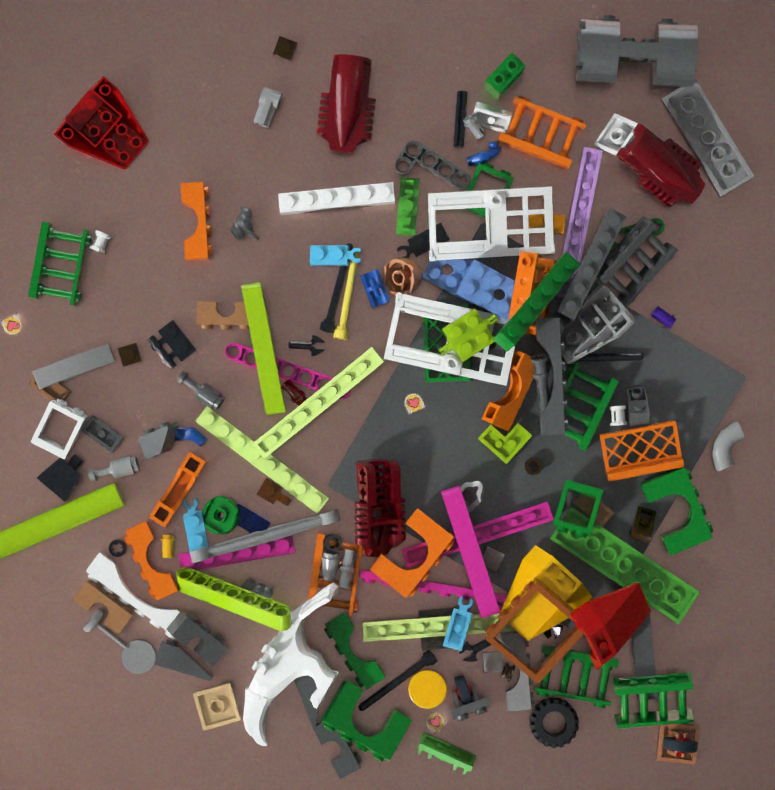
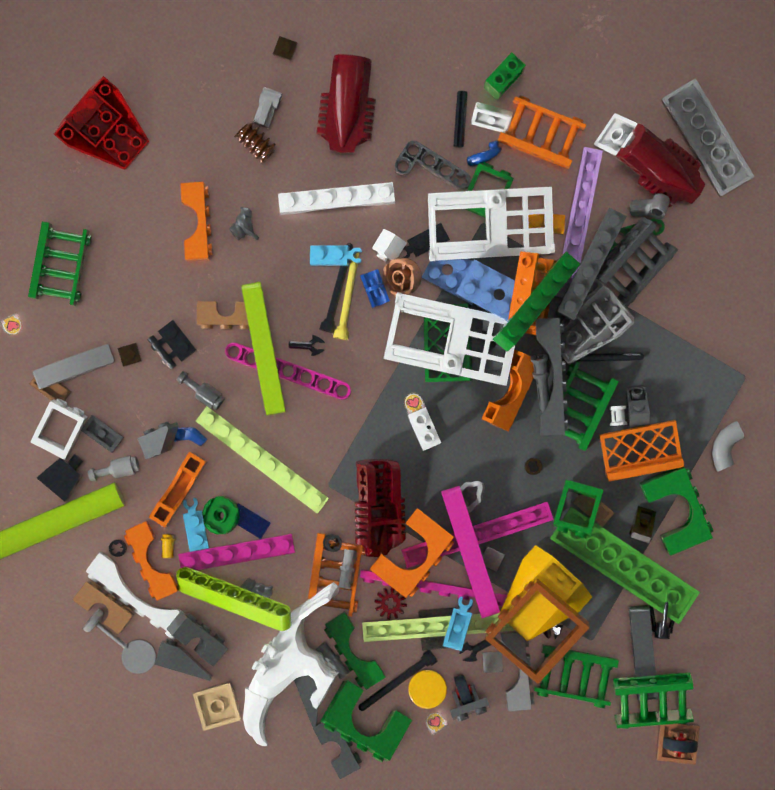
(100, 242): white bush -> none
(256, 142): none -> reddish brown piece
(261, 537): light grey piece -> none
(271, 492): reddish brown plate -> none
(297, 396): dark red pin -> none
(318, 402): yellowish green plate -> none
(330, 564): light grey cone -> none
(333, 660): none -> light grey pin
(385, 606): none -> dark red gear
(388, 246): none -> white brick
(407, 206): bright green plate -> none
(419, 422): none -> white window
(446, 752): bright green plate -> none
(468, 335): lime plate -> none
(474, 126): light grey pin -> none
(505, 446): lime plate -> none
(507, 672): dark brown bush -> none
(557, 739): black tyre -> none
(611, 621): red wedge -> none
(654, 207): none -> light grey piece
(662, 629): none -> black plant
(664, 317): dark purple pin -> none
(670, 52): dark grey cylinder -> none

